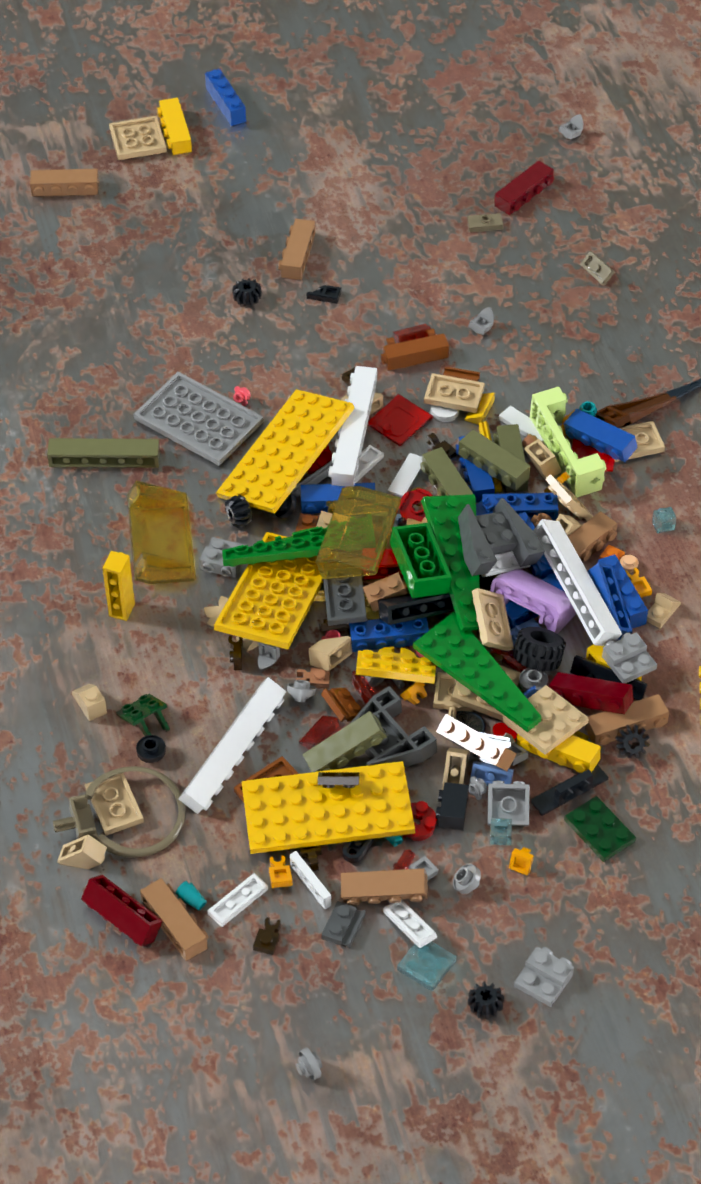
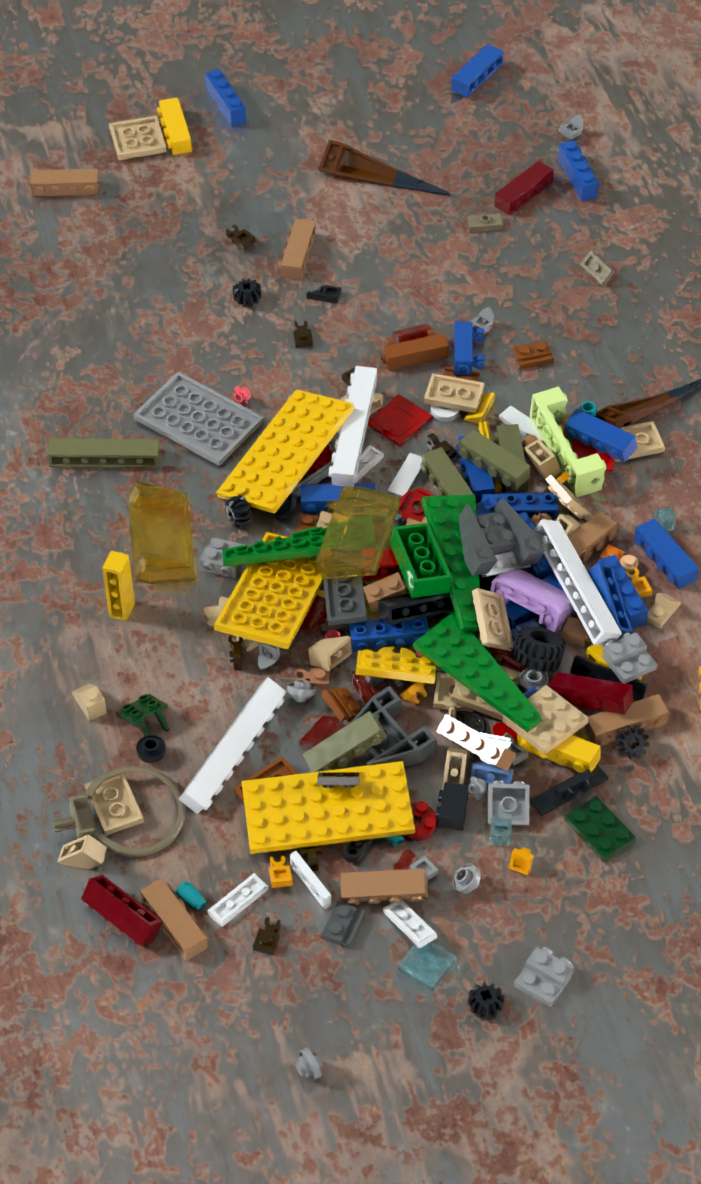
(241, 238): none -> dark brown plate
(302, 335): none -> dark brown plate
(315, 614): none -> clear red slope
(352, 164): none -> reddish brown plate
(463, 348): none -> blue brick
(477, 70): none -> blue brick
(533, 354): none -> dark orange plate
(575, 633): none -> medium nougat brick
(578, 170): none -> blue brick
(666, 553): none -> blue brick

